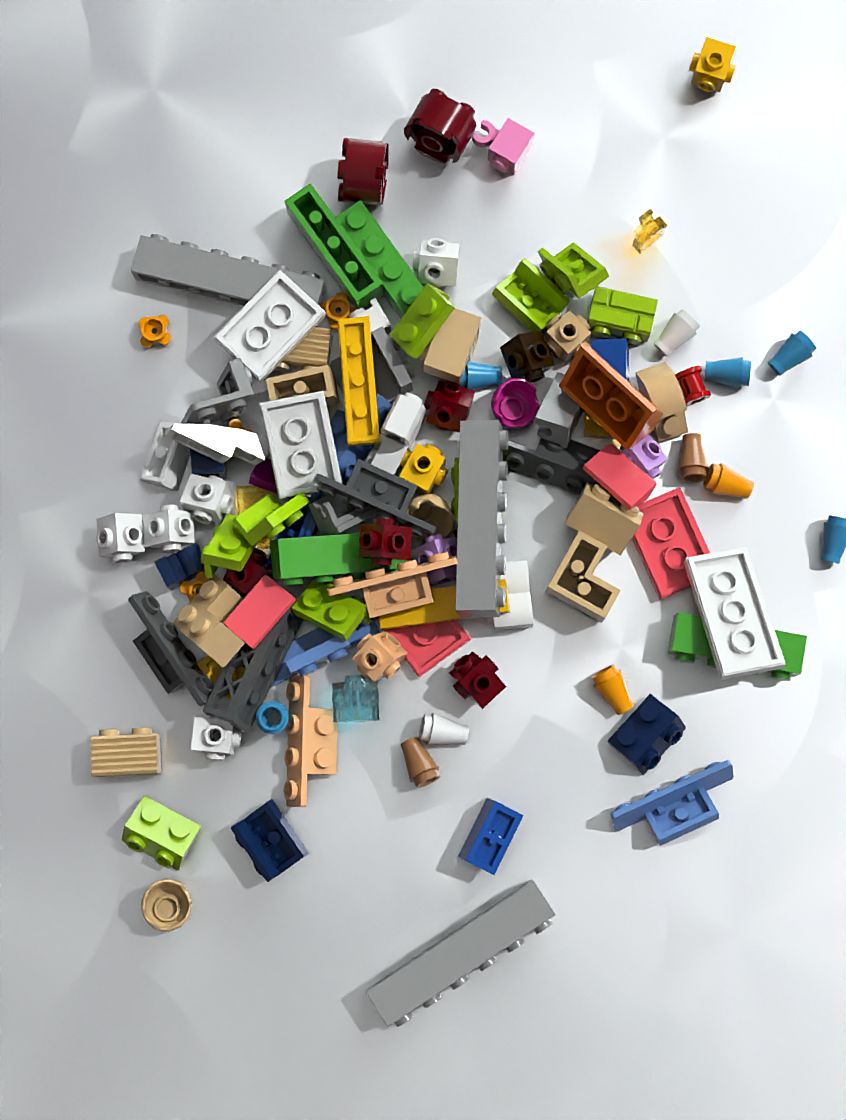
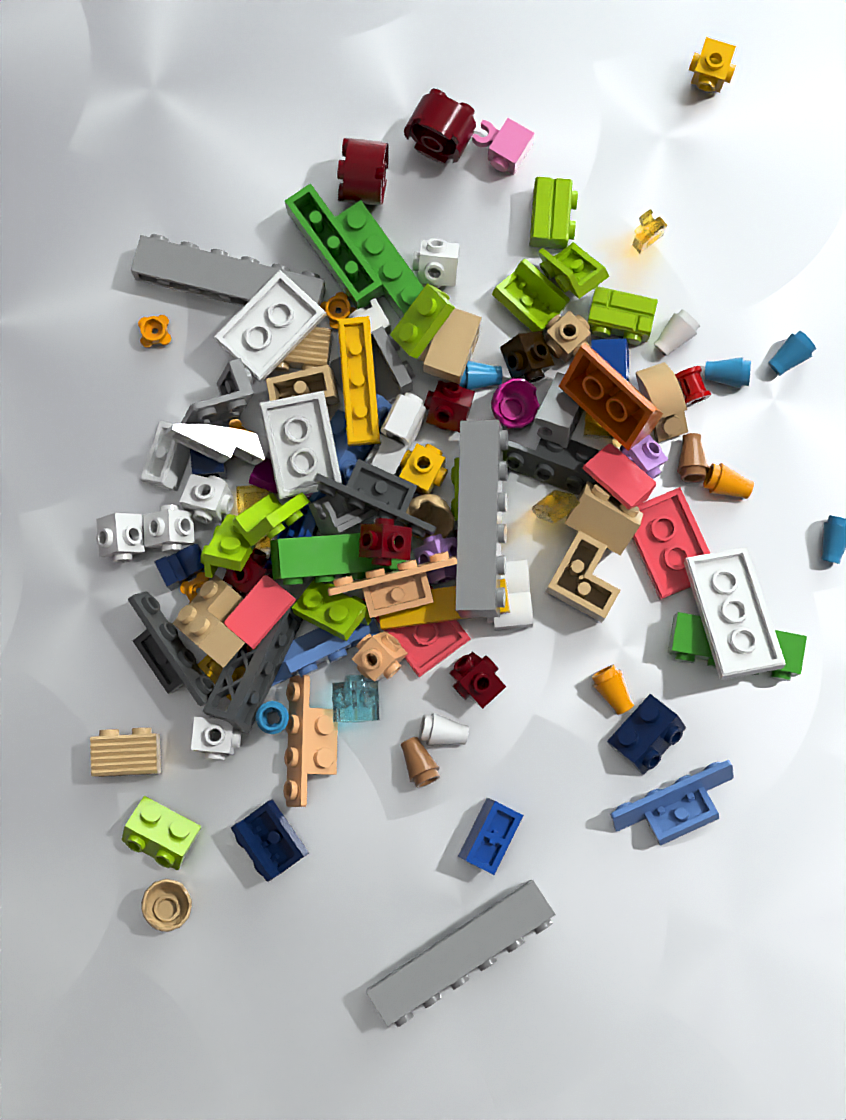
(551, 213): none -> lime brick
(555, 506): none -> clear yellow plate

